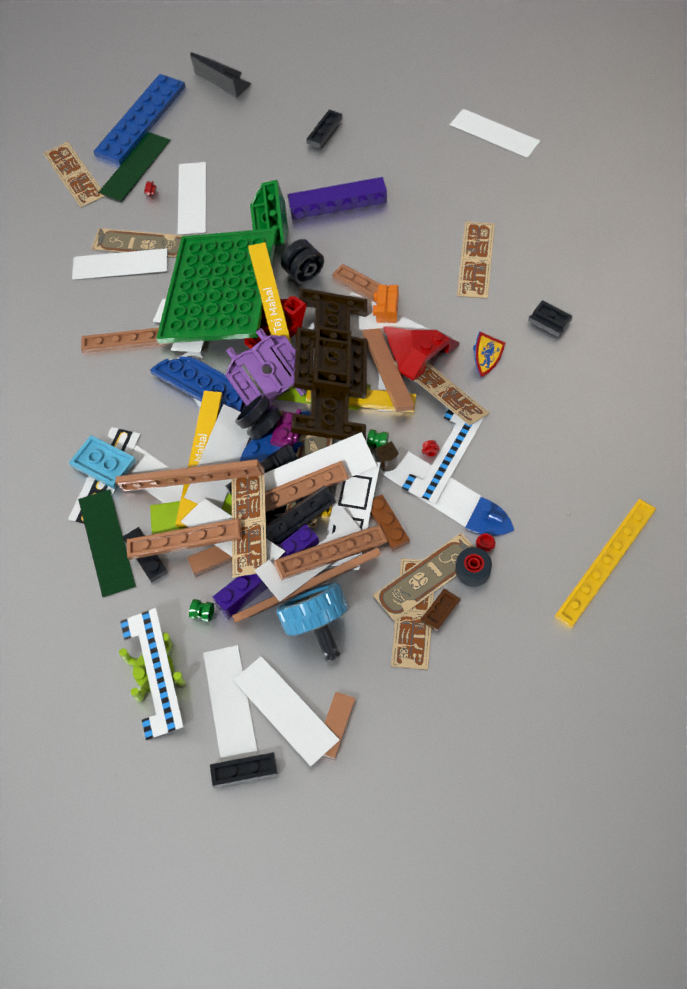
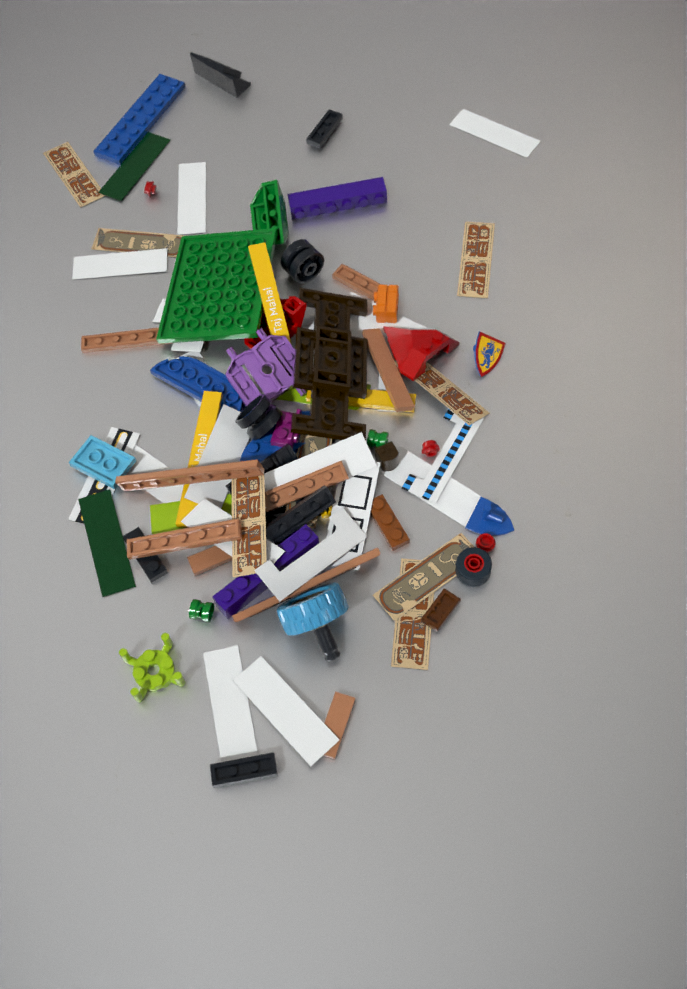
(158, 671): white sticker -> none
(330, 552): nougat tile -> none
(550, 318): black plate -> none
(605, 563): yellow tile -> none

